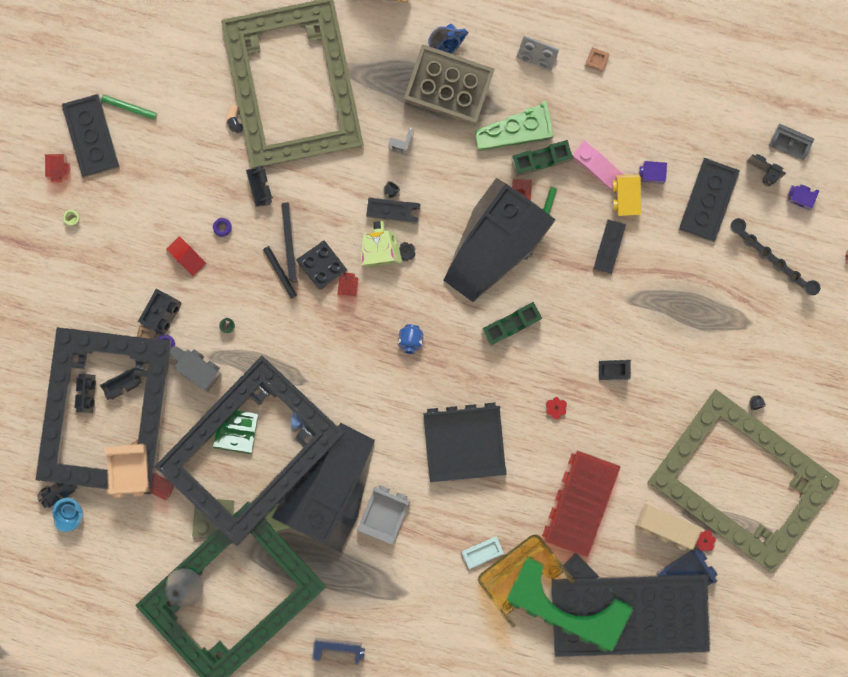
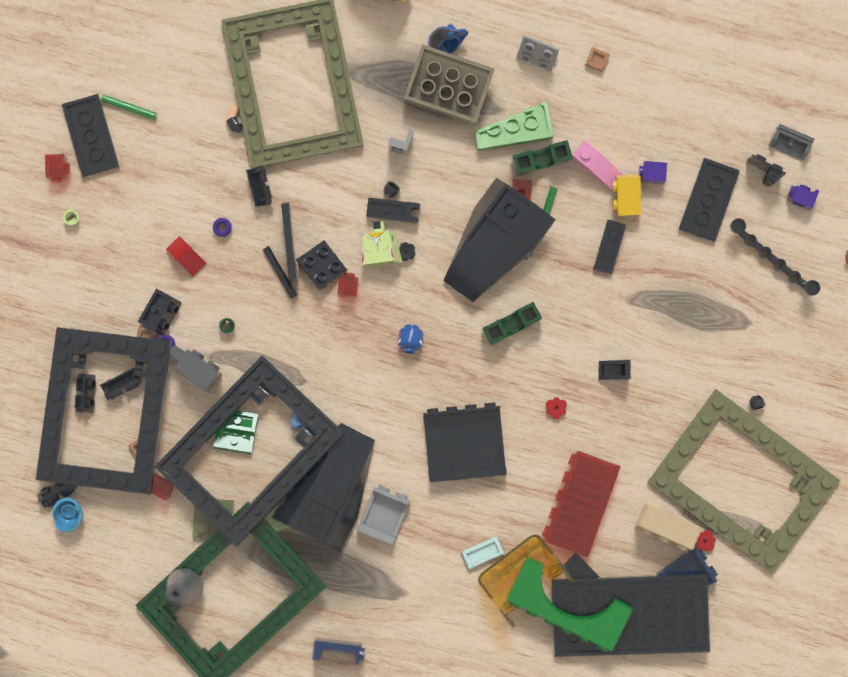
(127, 470): light nougat panel -> none

